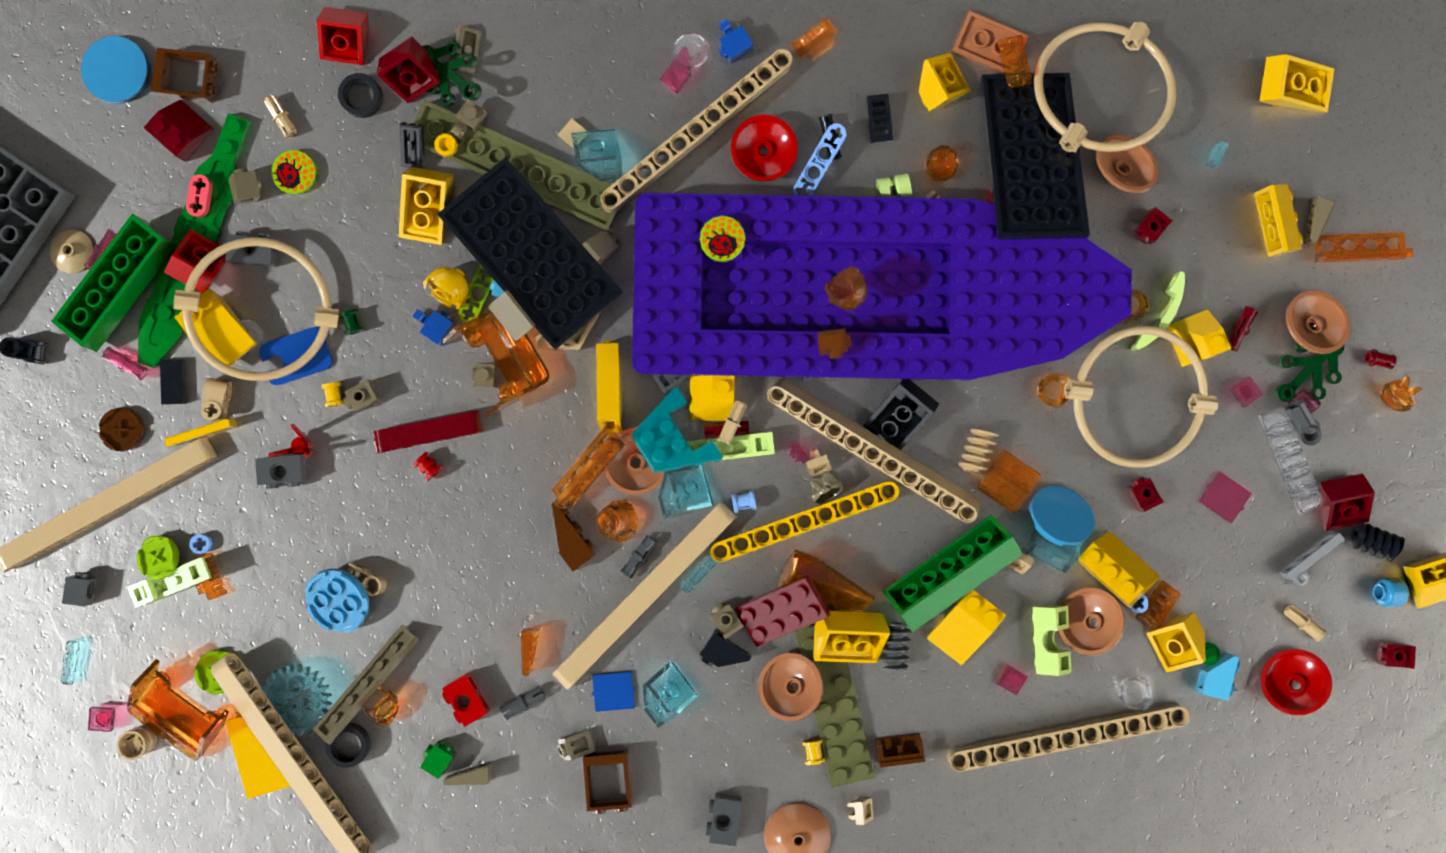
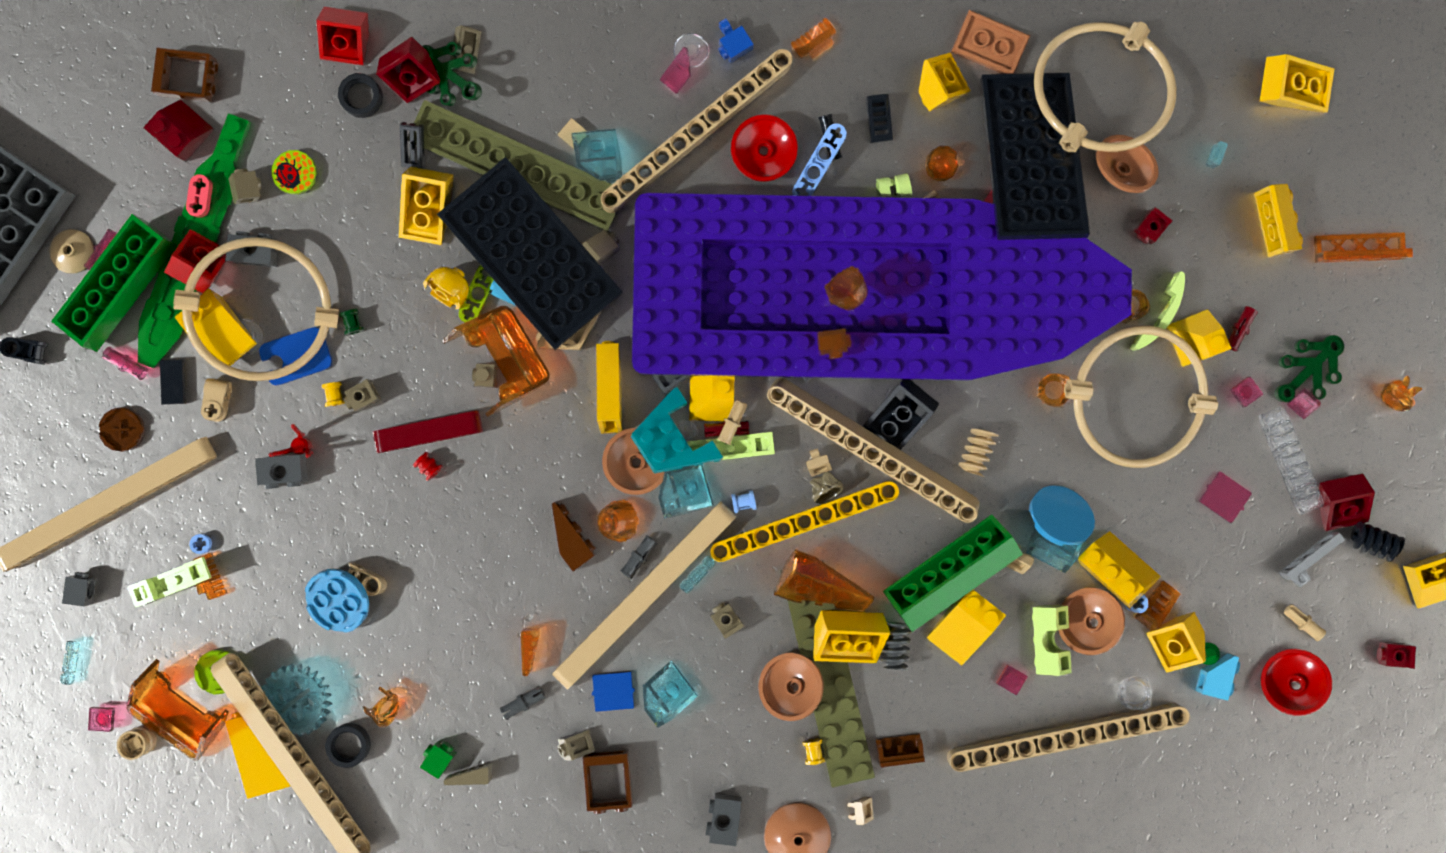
(115, 69): dark azure tile -> none
(158, 557): lime tile -> none
(200, 432): yellow tile -> none
(280, 116): tan axle -> none
(366, 684): dark tan plate -> none
(435, 326): blue brick -> none
(446, 145): yellow tile -> none
(465, 686): red brick -> none
(470, 117): dark tan plate -> none
(511, 315): slope -> none
(590, 470): clear orange fence -> none
(722, 238): tile -> none
(722, 651): black slope -> none
(782, 610): dark red plate -> none
(797, 453): clear pink plate -> none
(1008, 481): clear orange slope -> none
(1014, 61): clear orange hinge -> none
(1136, 492): dark red brick -> none
(1303, 421): dark grey piece -> none
(1318, 215): dark tan slope -> none
(1326, 318): nougat dish -> none
(1373, 358): dark red pin -> none
(1391, 592): dark azure head -> none

